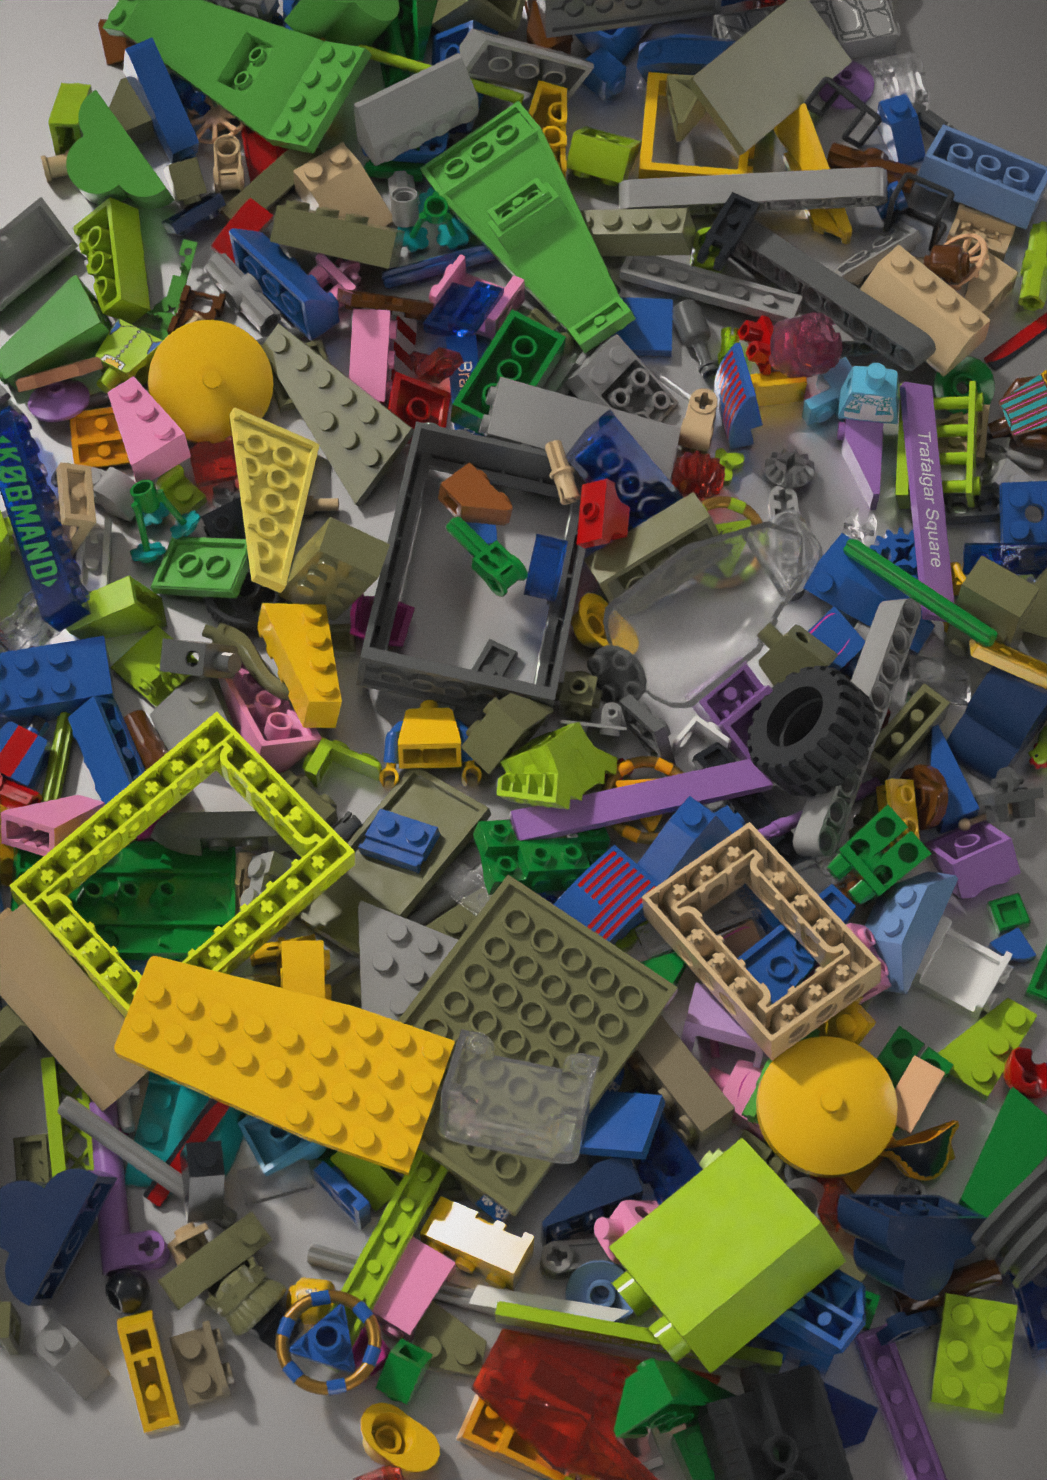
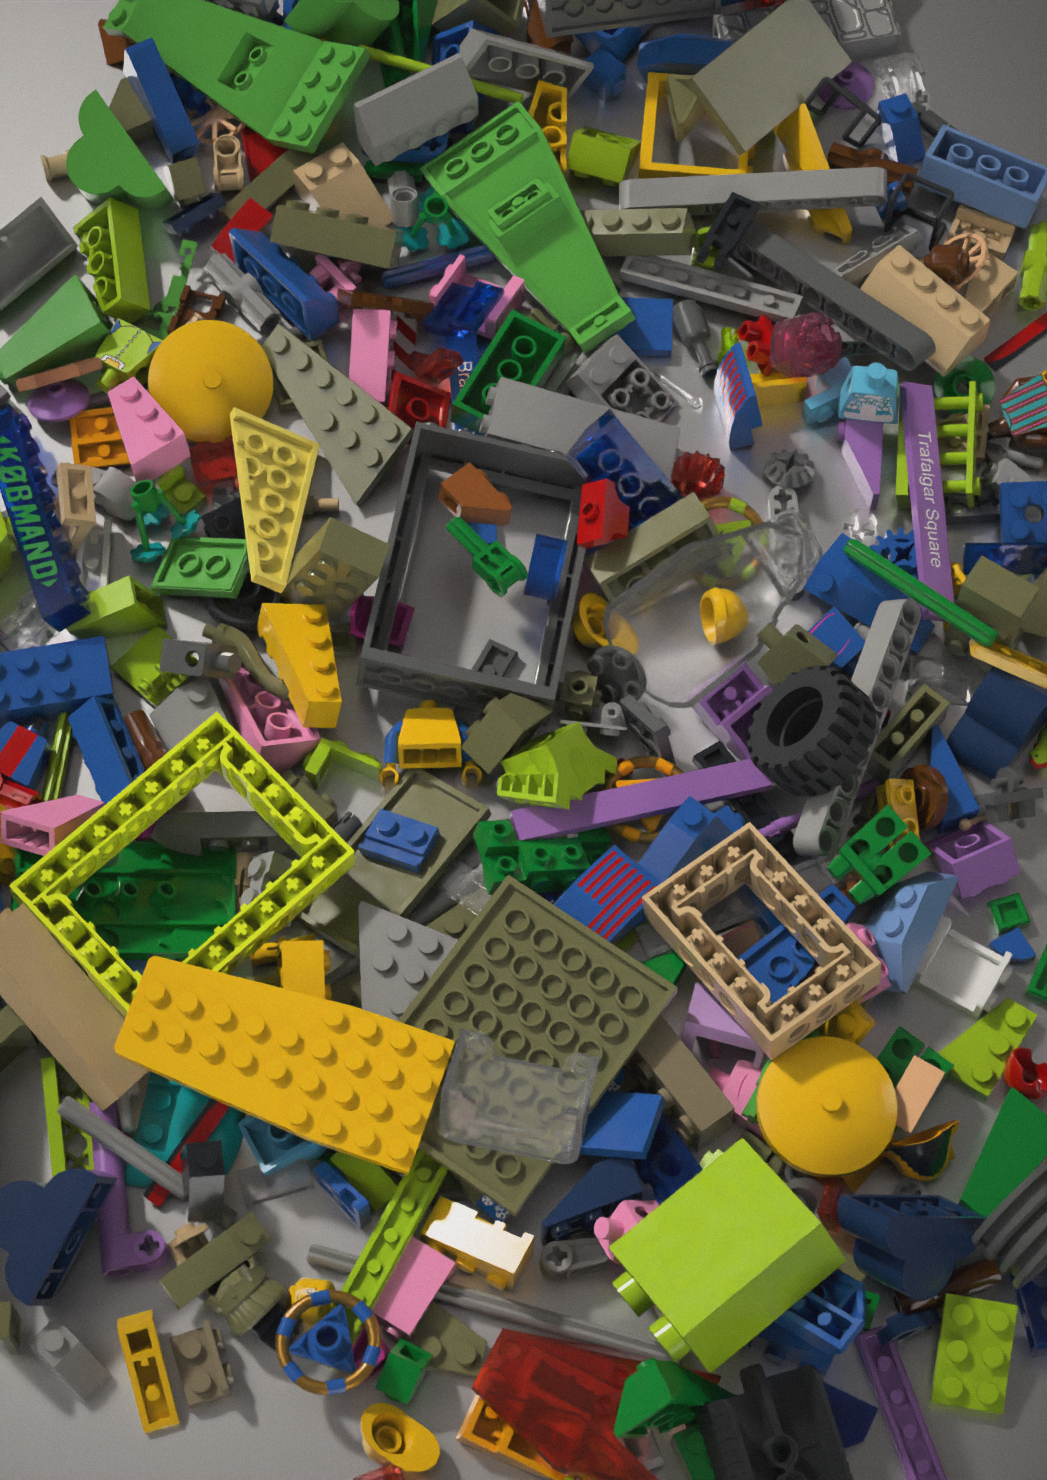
(32, 1158): olive plate -> none
(64, 115): lime slope -> none
(127, 1291): black piece -> none
(490, 1296): white sticker -> none
(562, 473): tan axle -> none
(585, 1280): medium blue dish -> none
(616, 1334): lime tile -> none
(699, 423): tan piece -> none
(705, 731): white bracket -> none
(722, 615): none -> yellow hat
(730, 461): lime piece -> none

